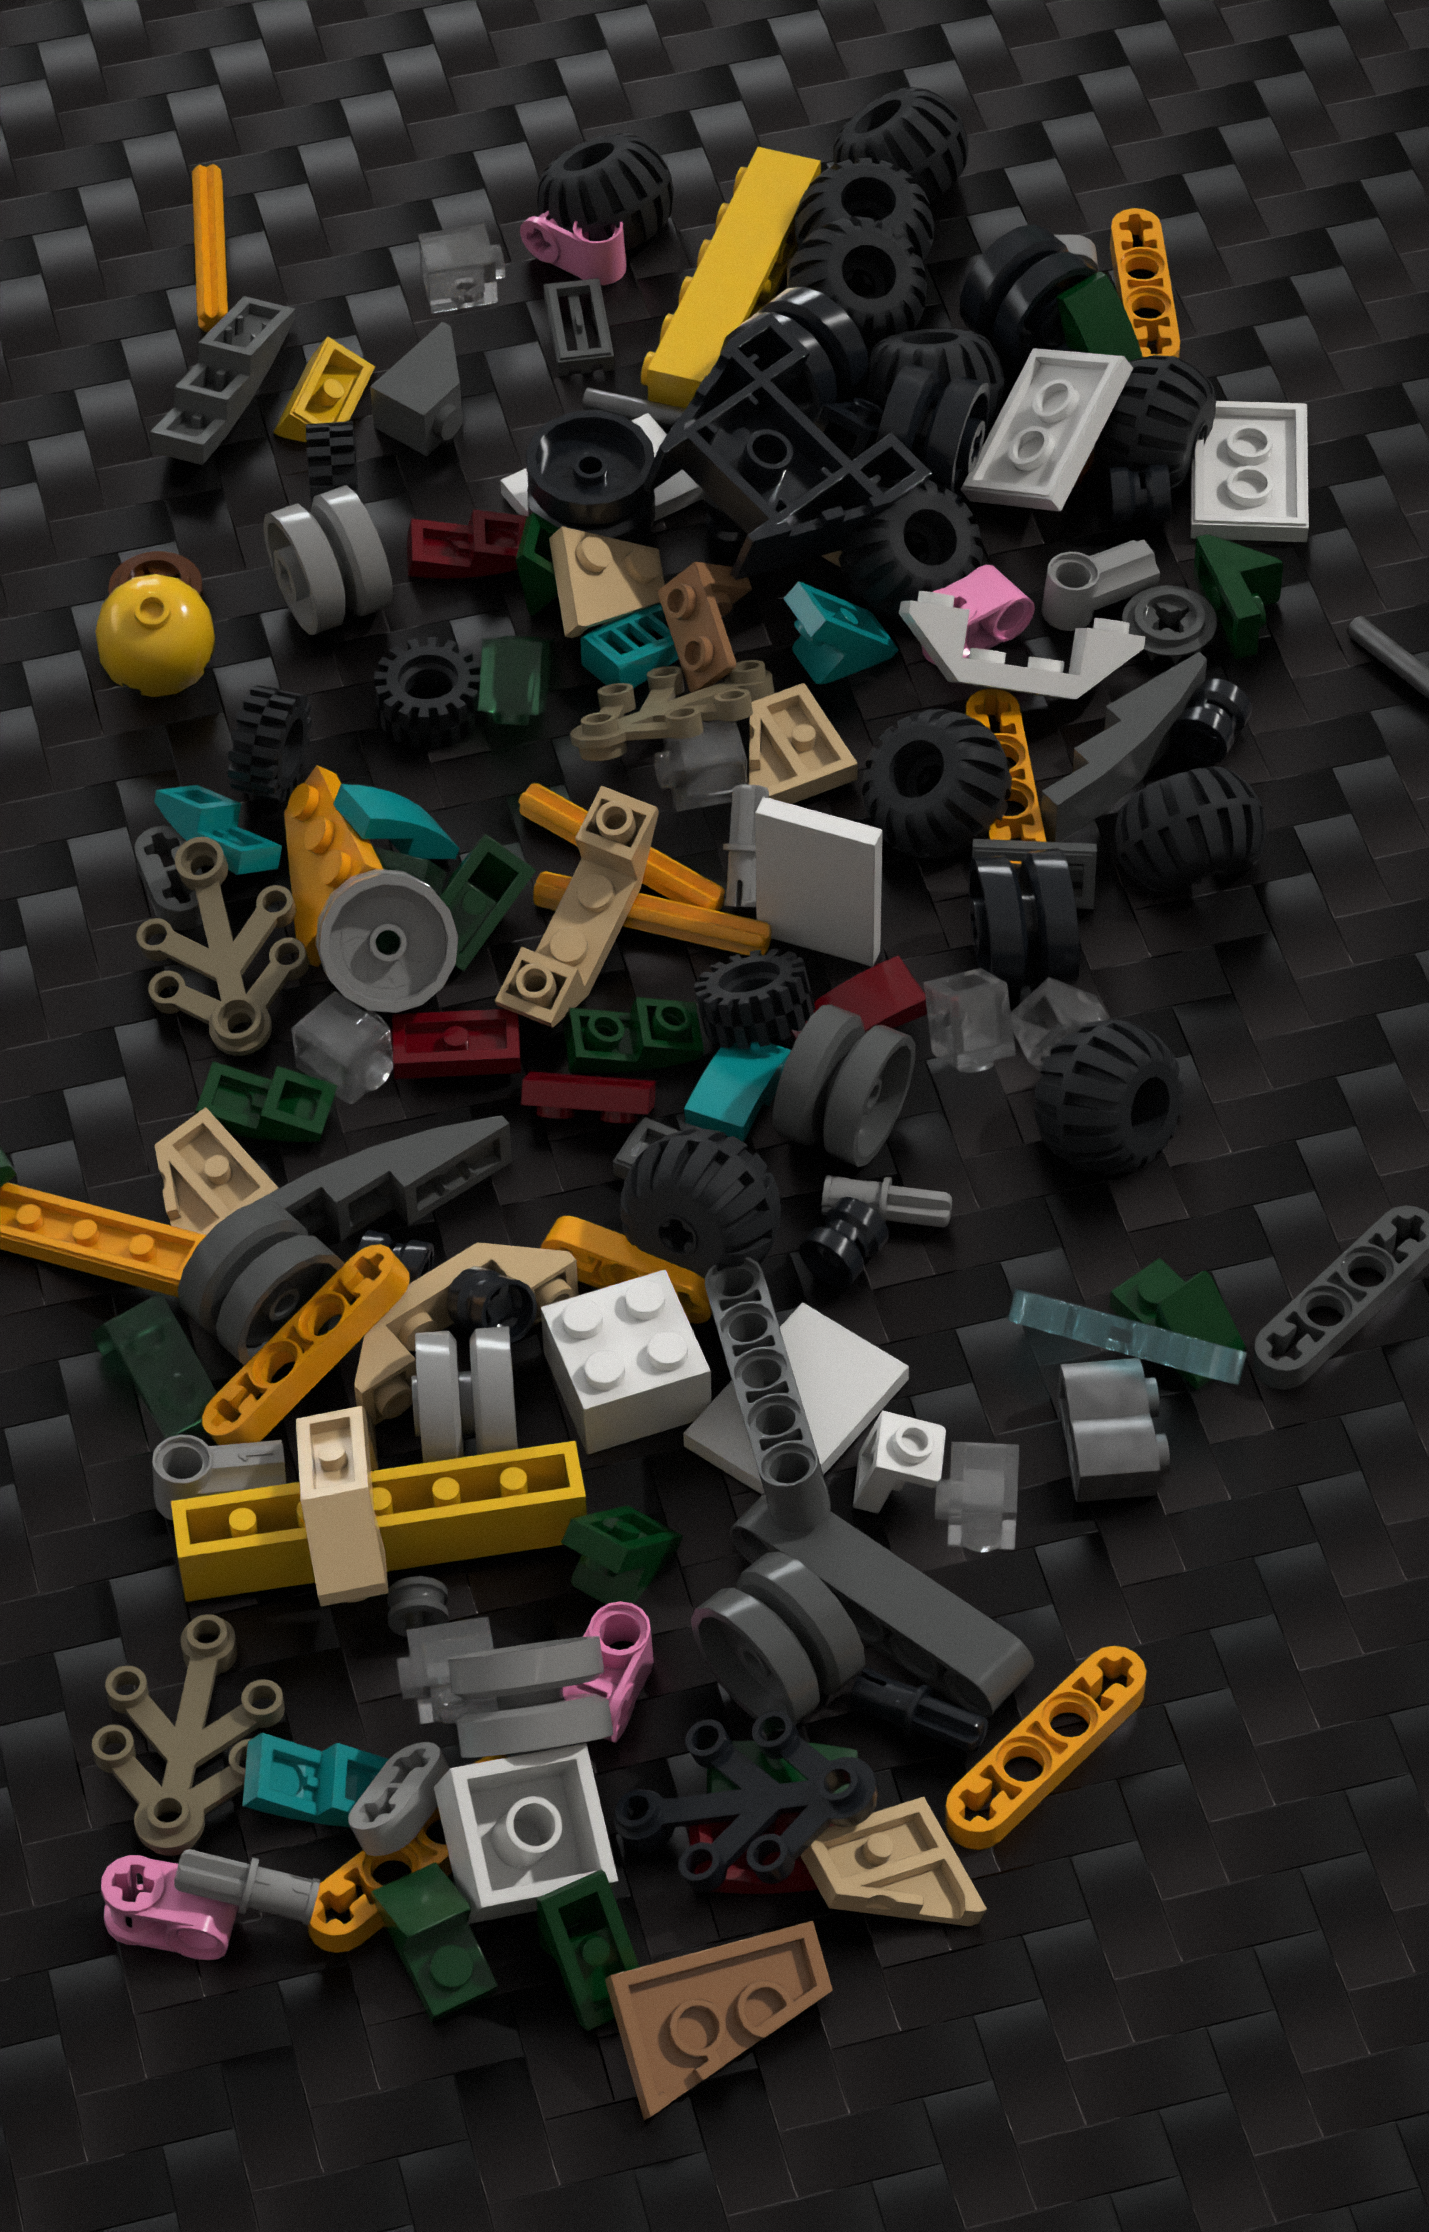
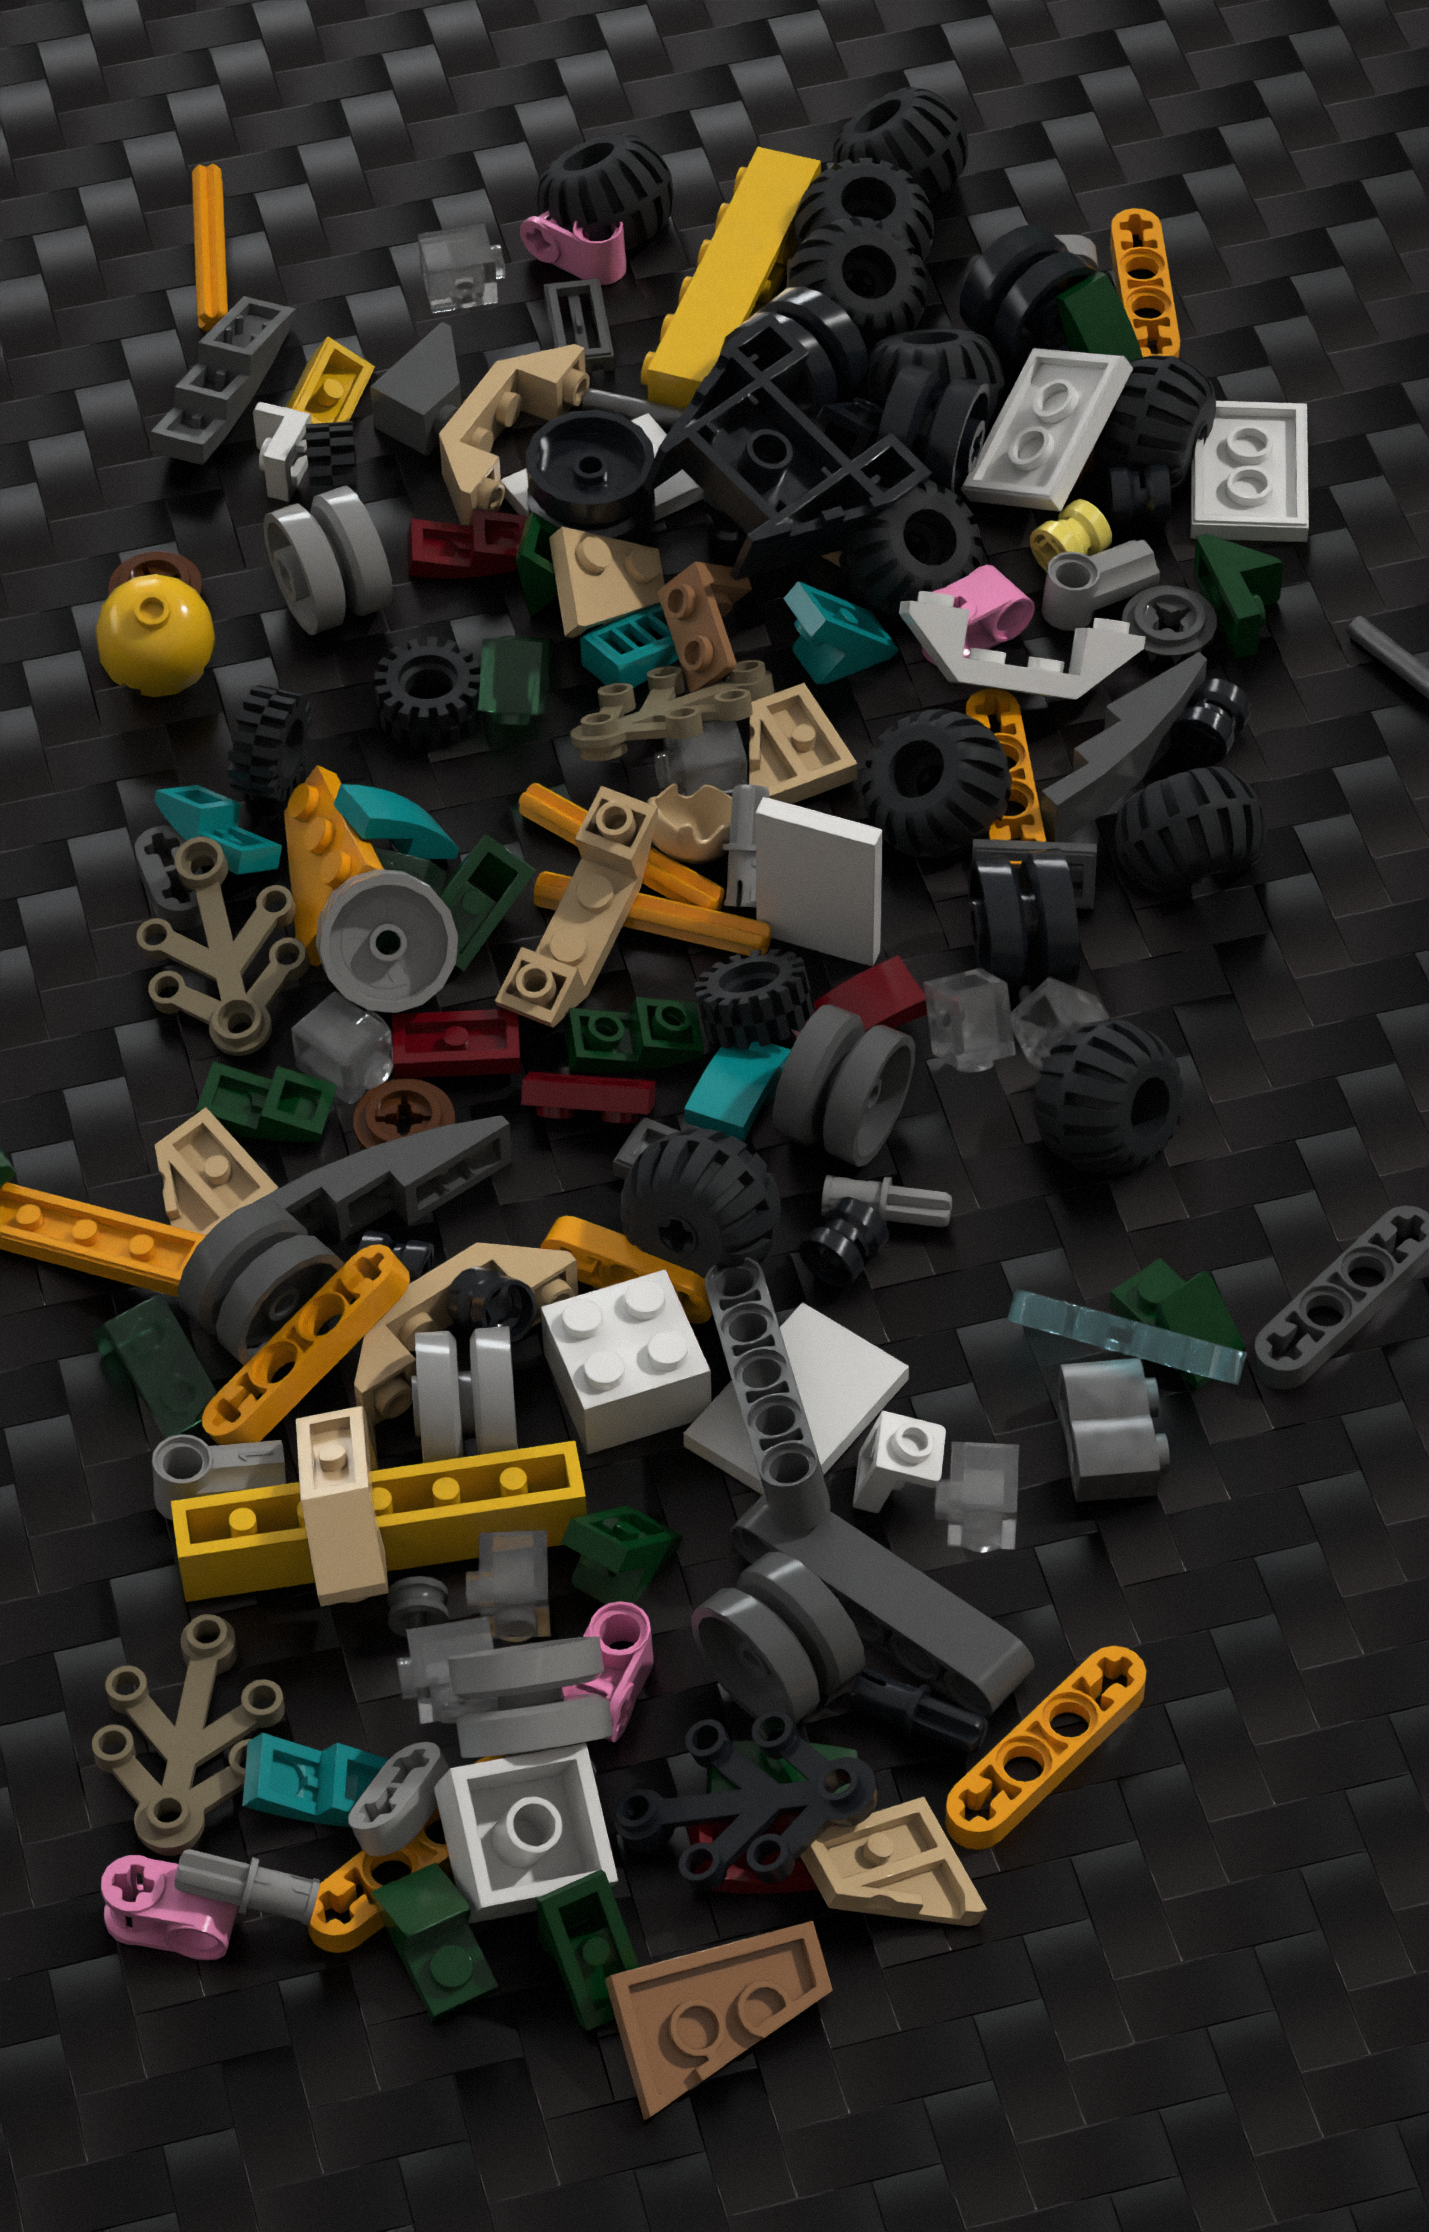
(283, 447): none -> white bracket
(383, 1105): none -> reddish brown gear
(512, 1584): none -> clear brick
(535, 383): none -> tan slope
(692, 825): none -> tan hair
(1078, 529): none -> light yellow wheel

